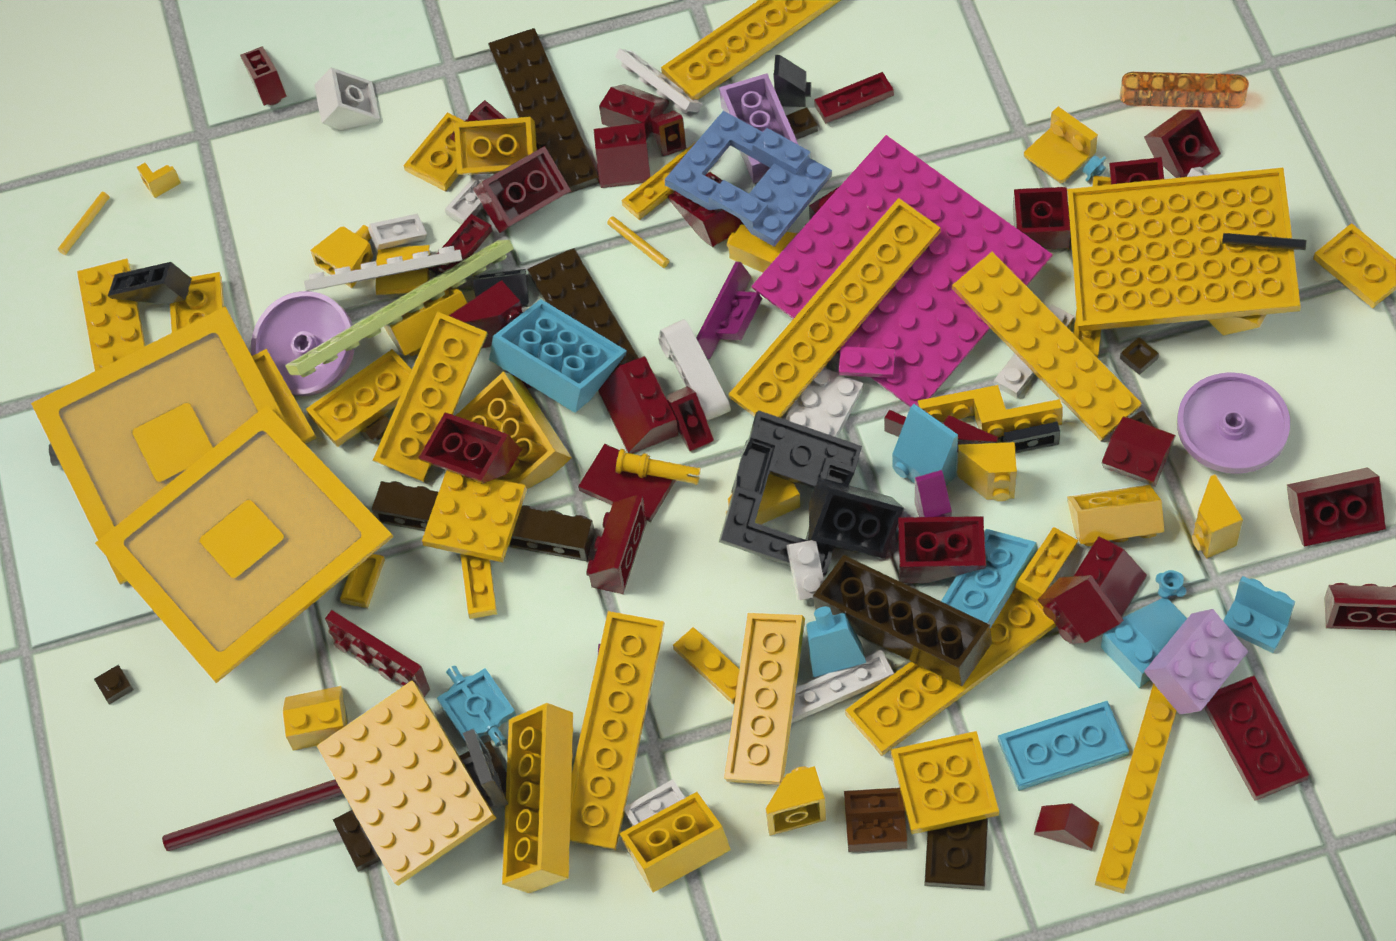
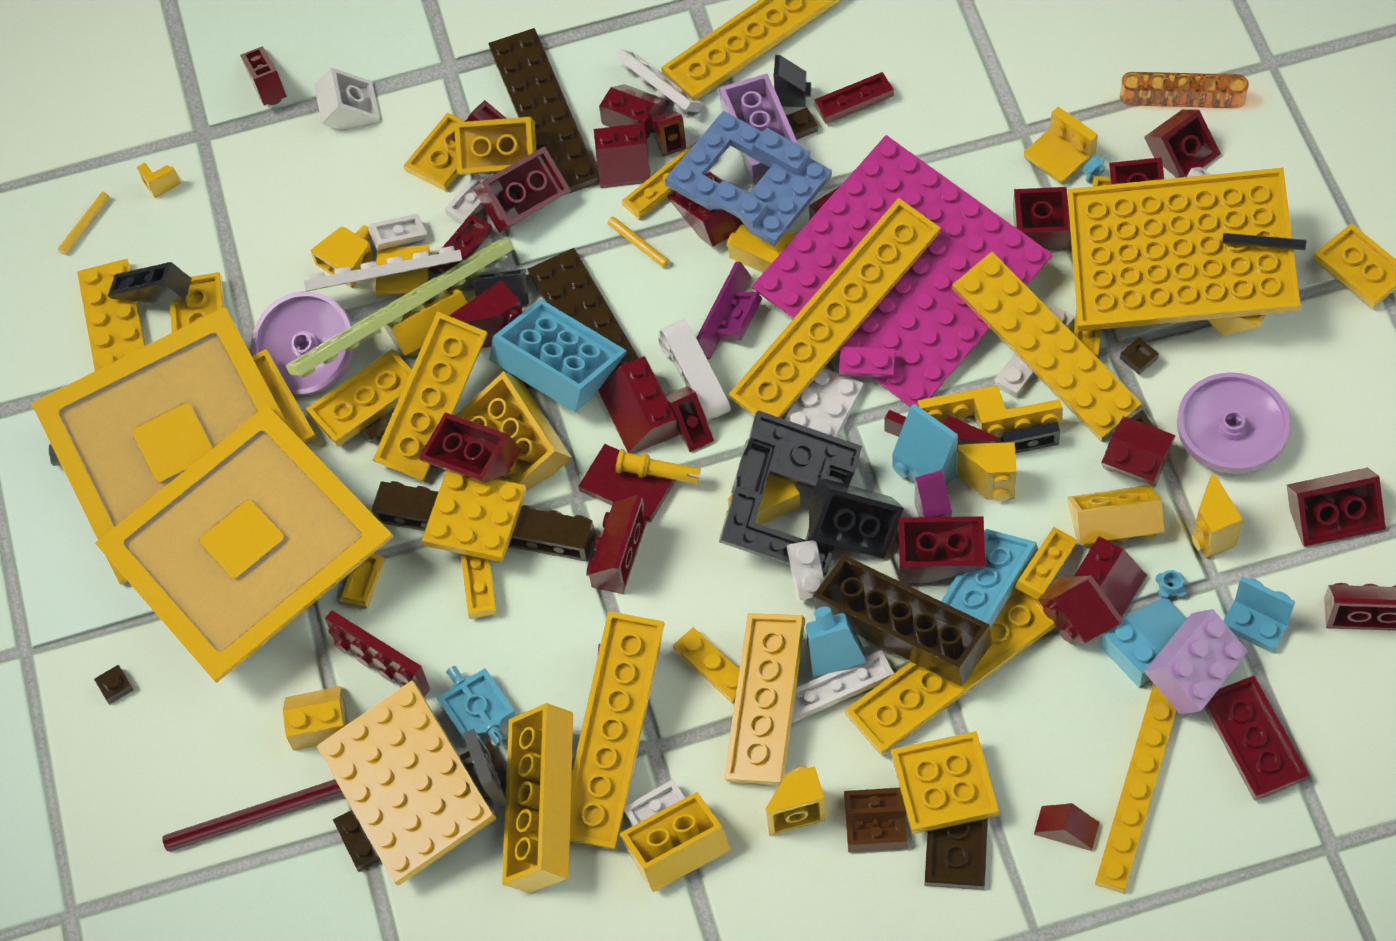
(1063, 745): medium azure tile -> none

